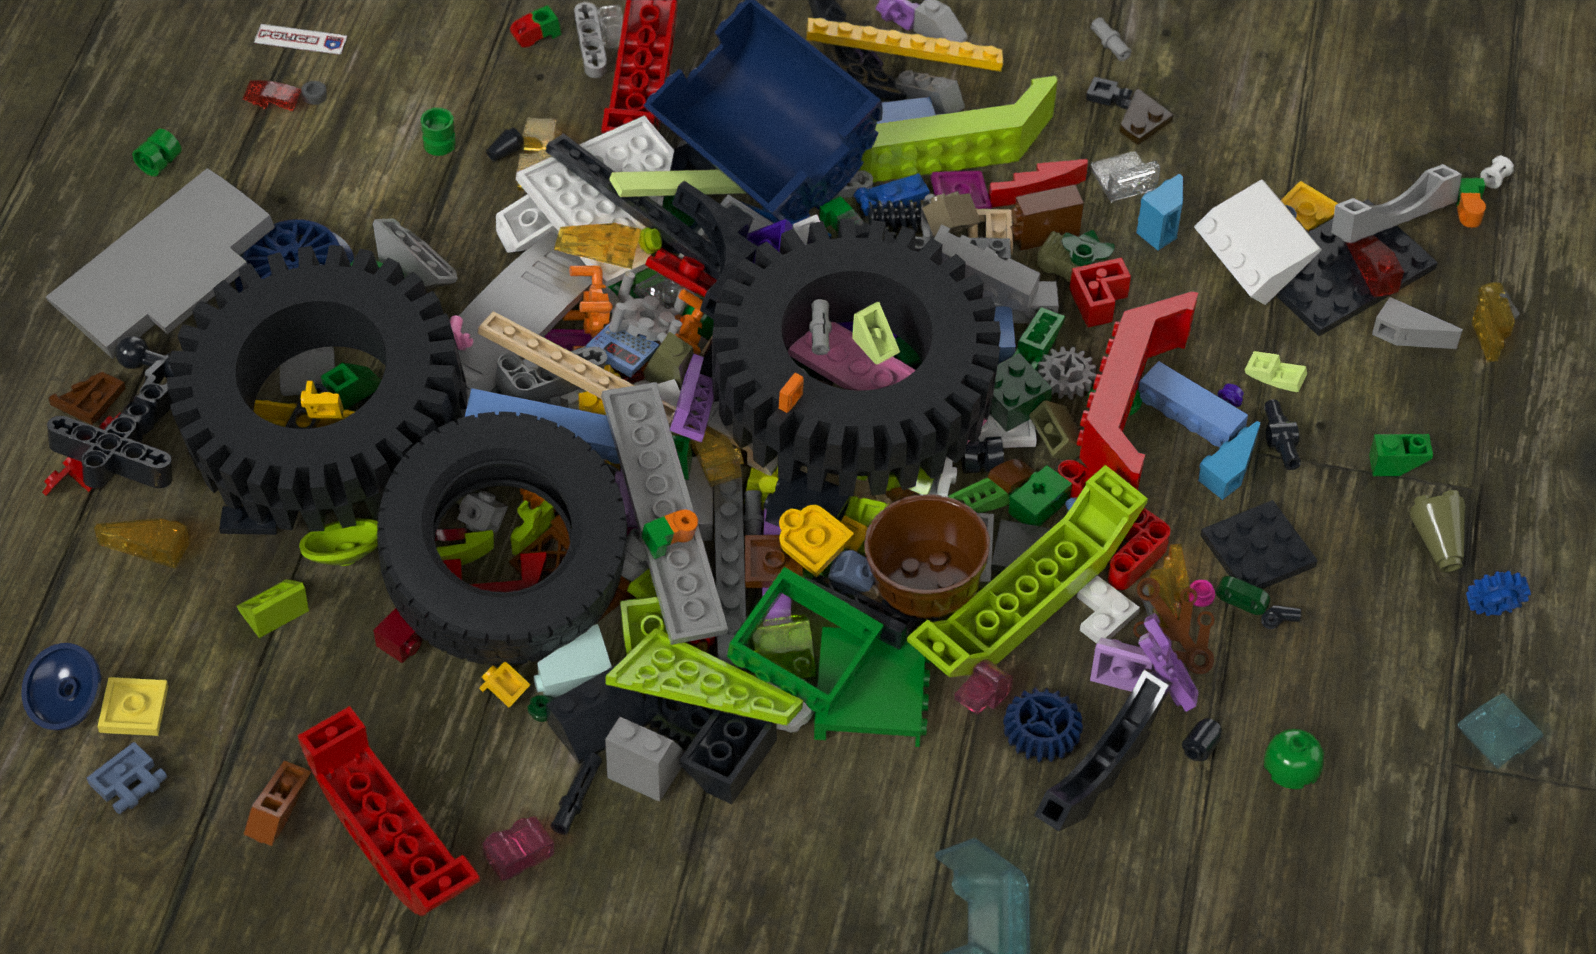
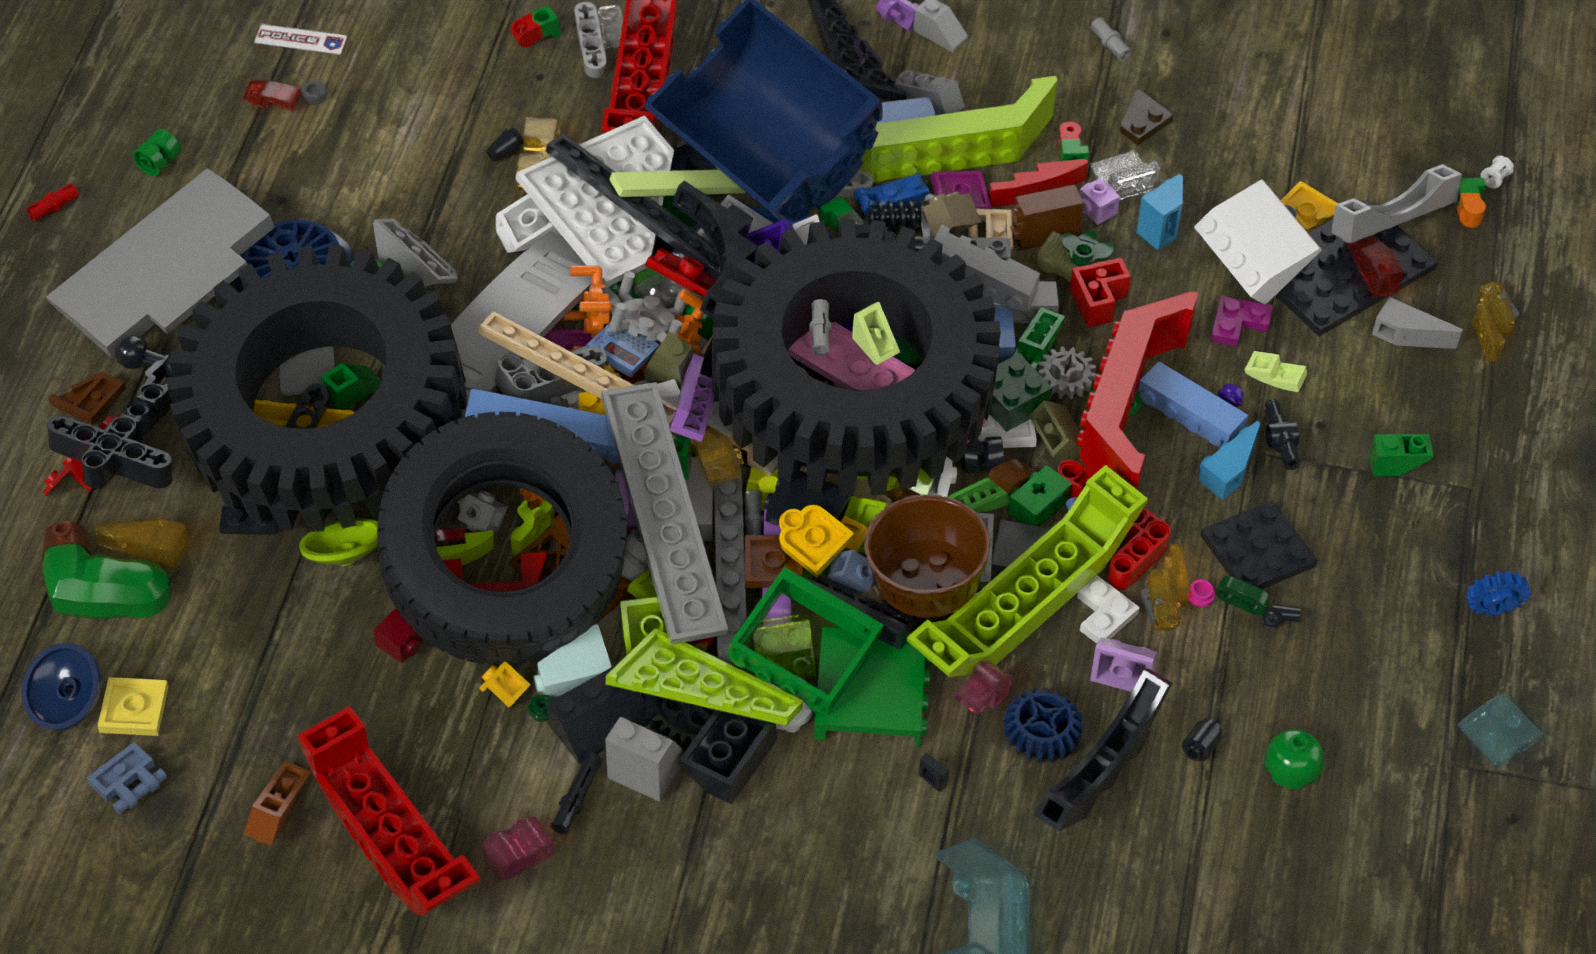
(52, 202): none -> red pin
(98, 584): none -> green piece
(275, 607): lime slope -> none
(321, 405): yellow bracket -> none
(438, 131): green wheel -> none
(462, 340): bright pink arm -> none
(600, 242): clear yellow slope -> none
(650, 240): lime plate -> none
(669, 529): leg -> none
(791, 392): orange tile -> none
(904, 44): yellow plate -> none
(933, 772): none -> black tile
(1069, 142): none -> leg
(1099, 201): none -> lavender brick
(1106, 91): black plate -> none
(1165, 661): medium lavender wing -> none
(1179, 630): reddish brown plant -> none
(1238, 313): none -> magenta plate
(1442, 527): olive cone -> none

